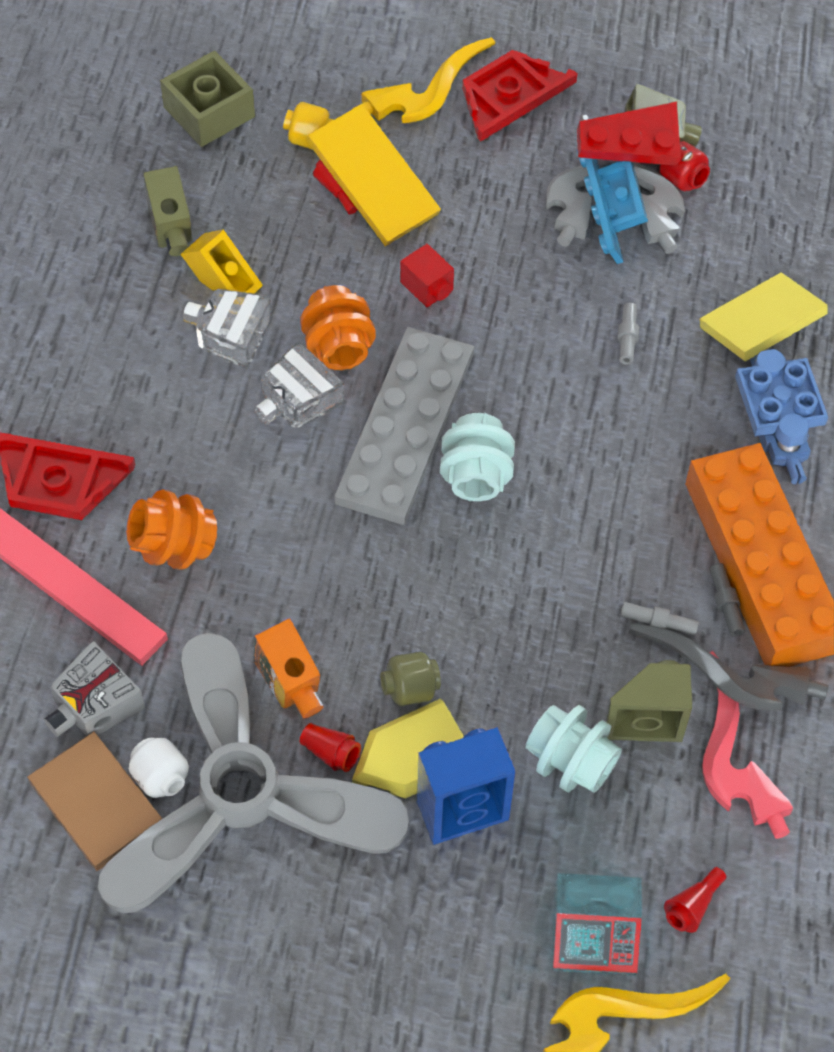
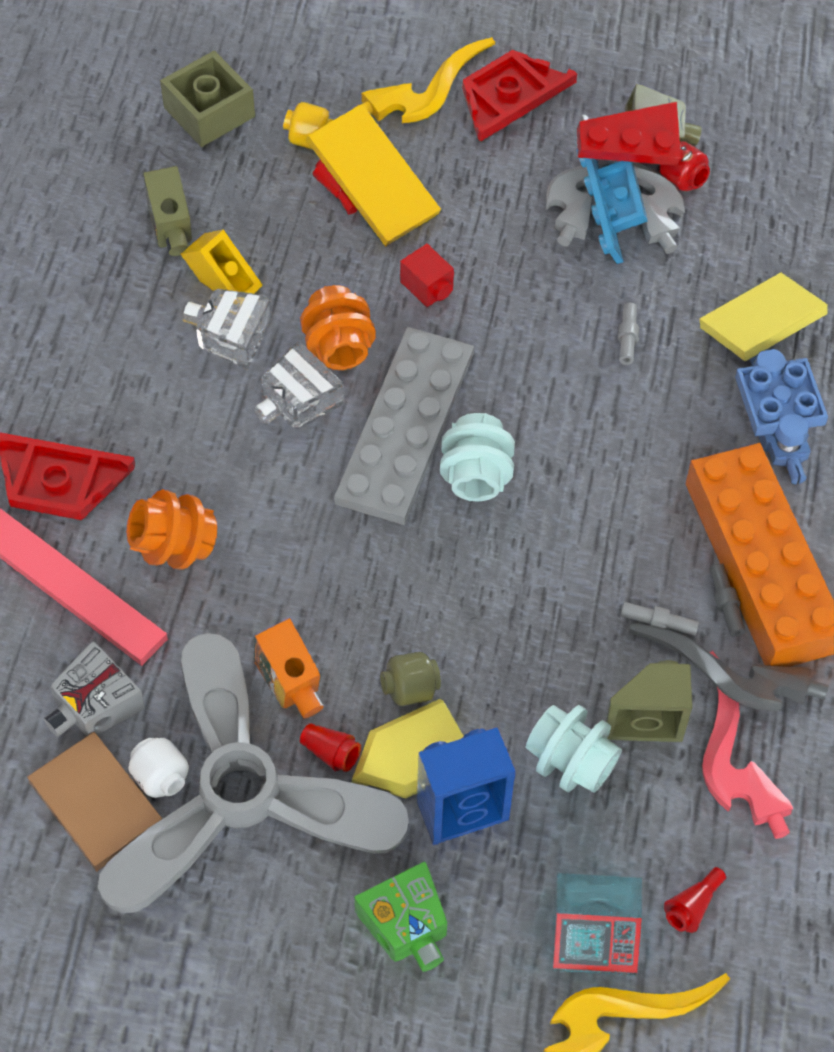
(405, 916): none -> bright green torso

